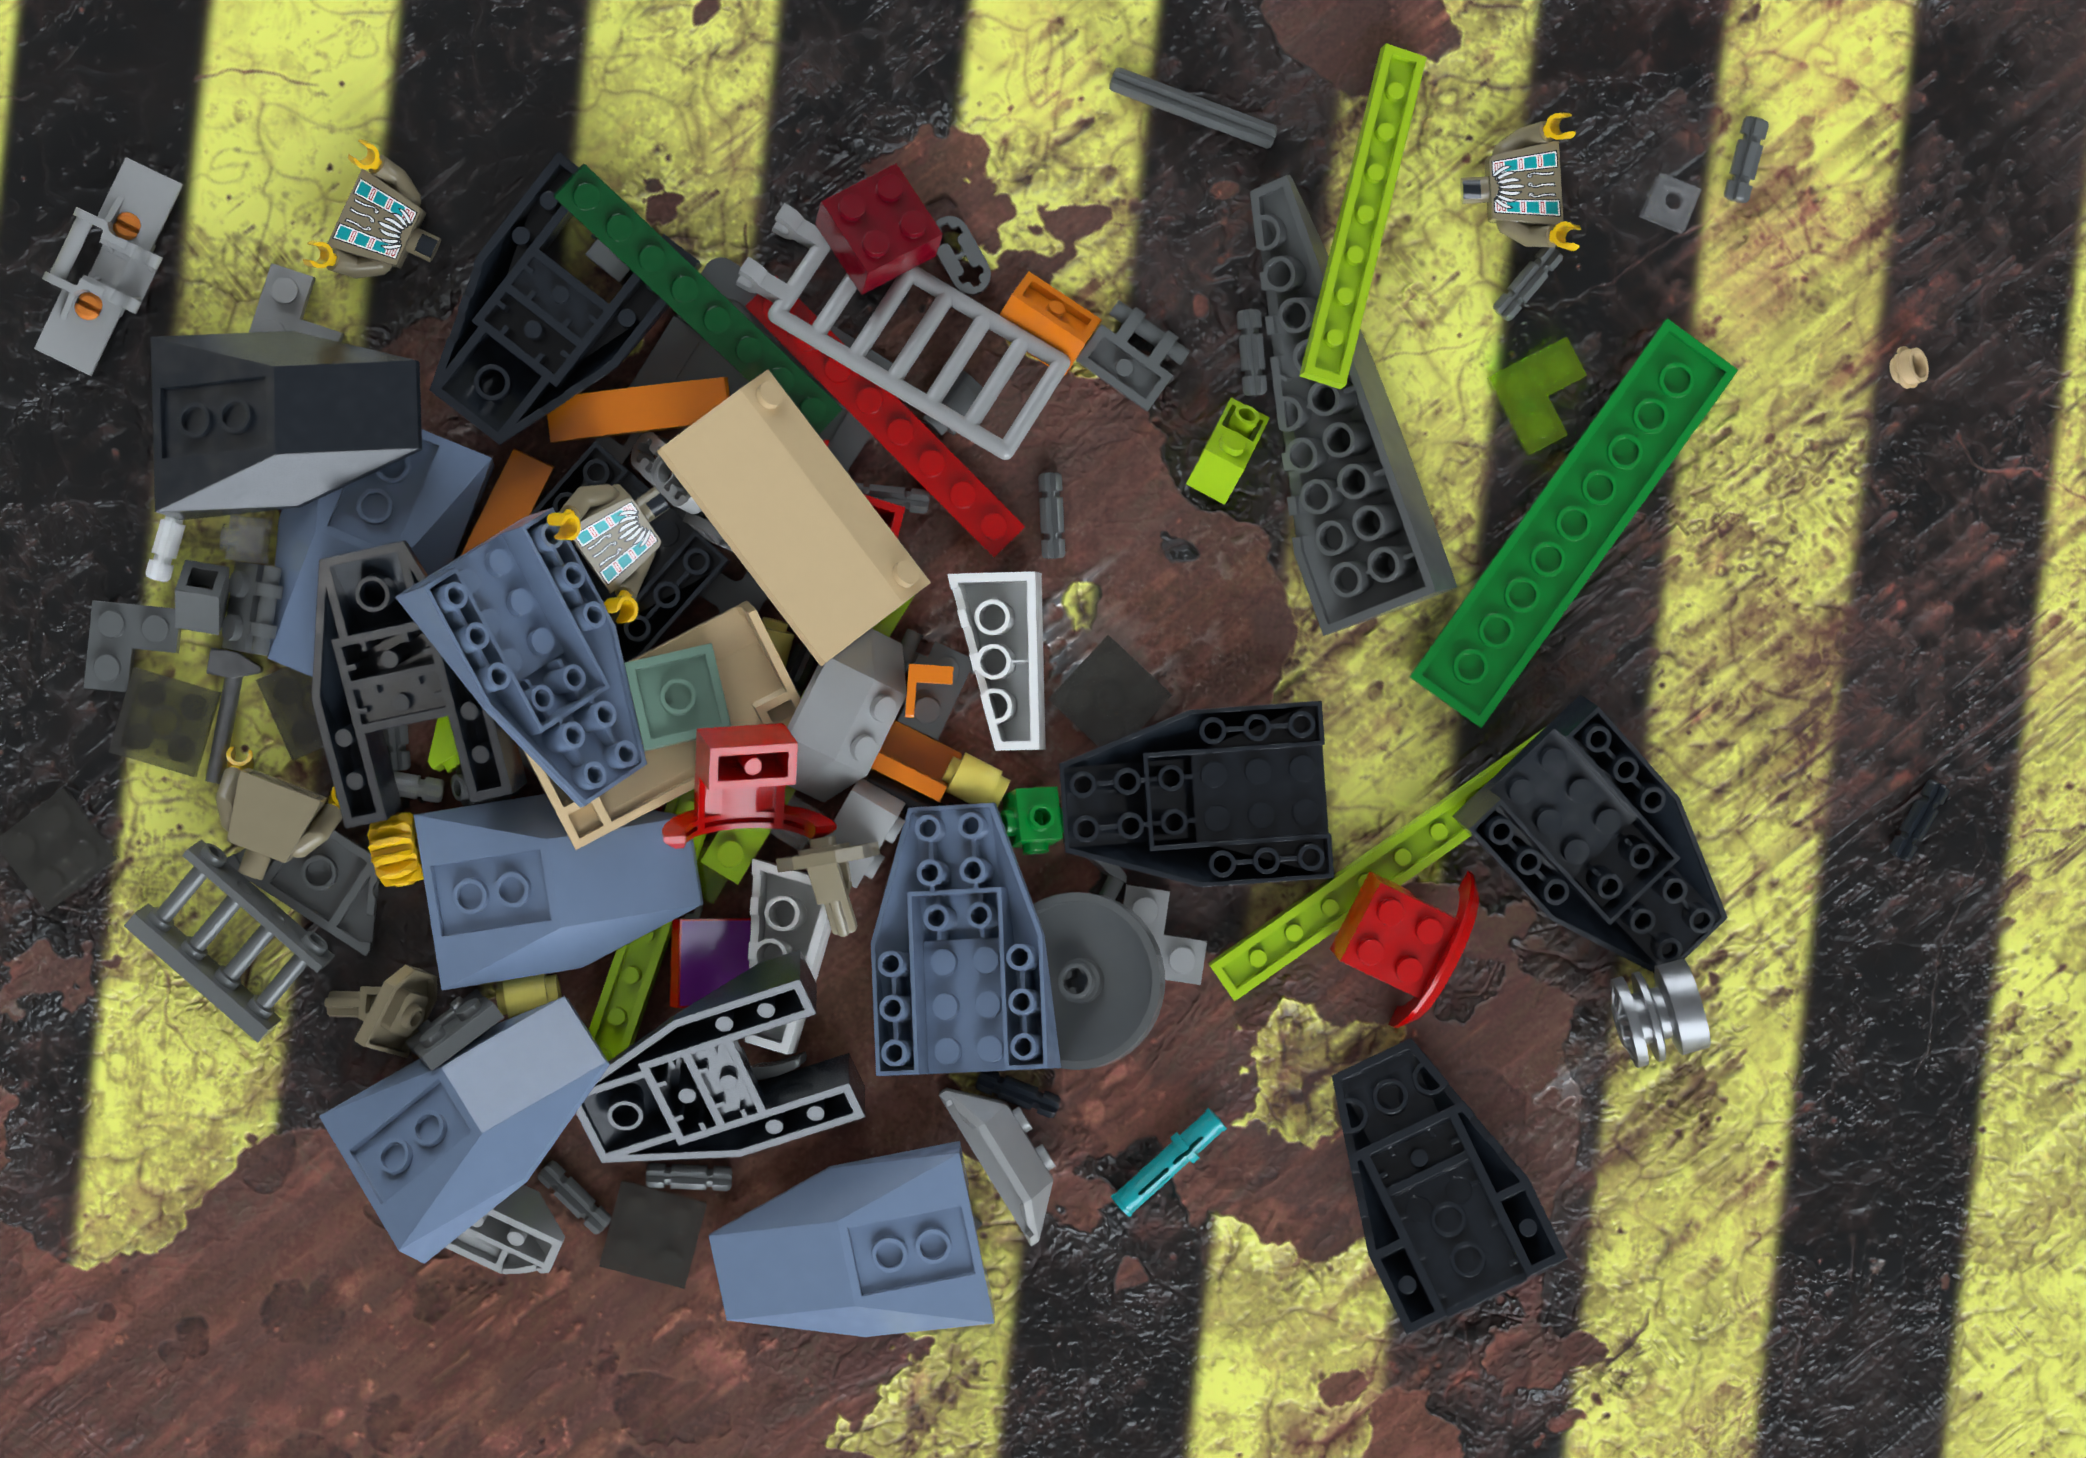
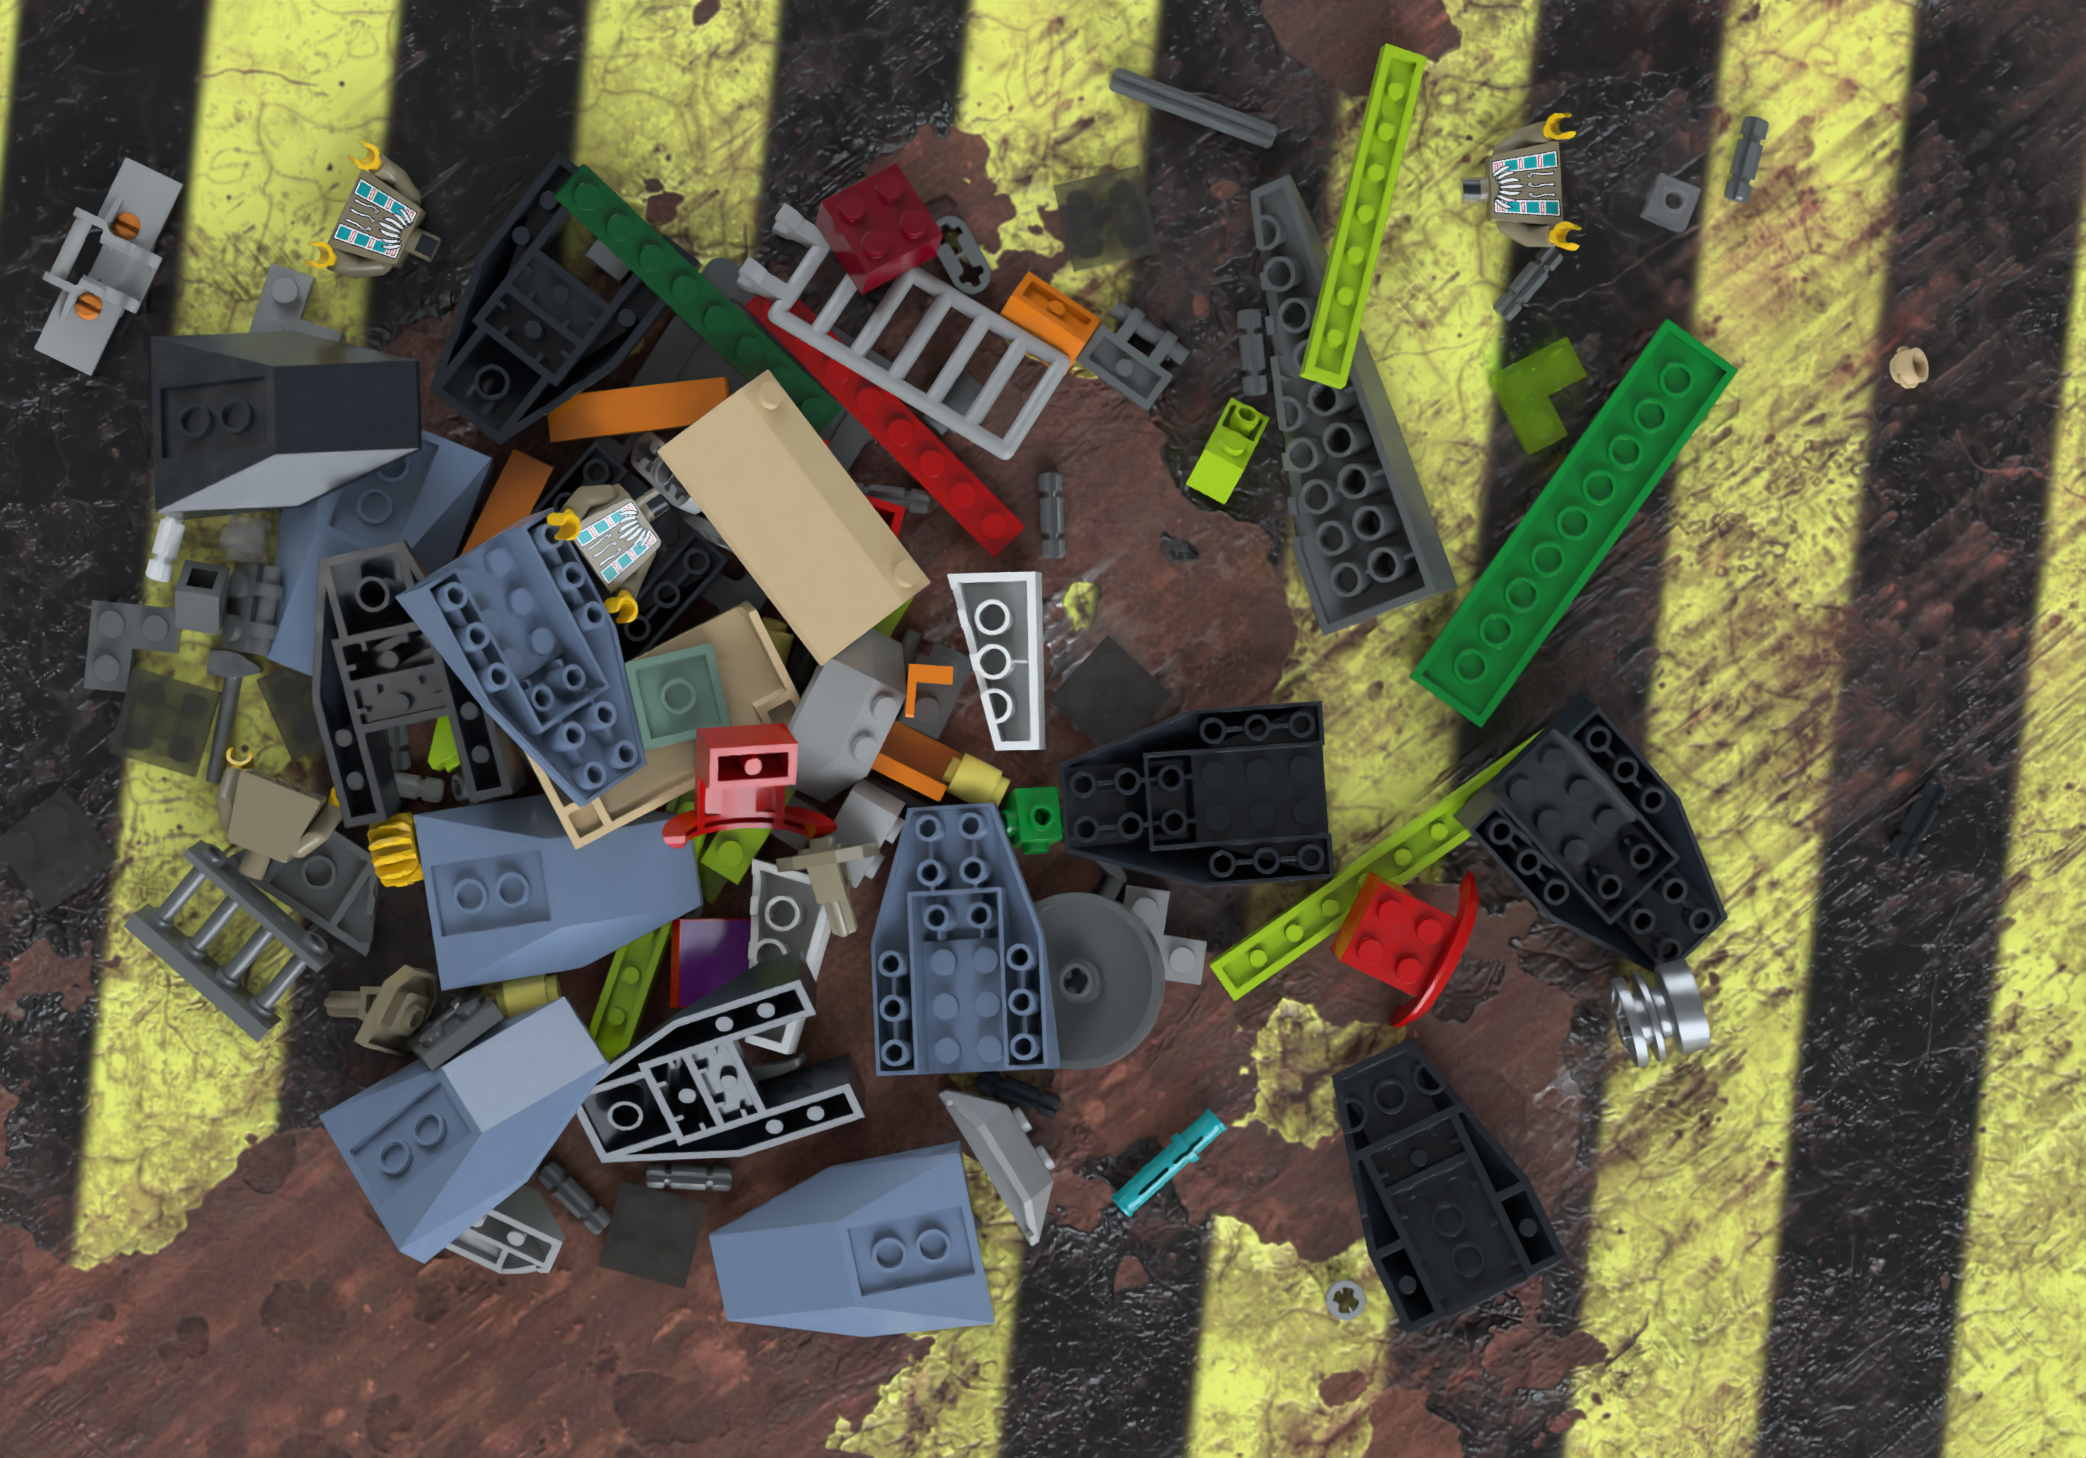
(1106, 219): none -> clear smoke plate
(1357, 1293): none -> light grey bush

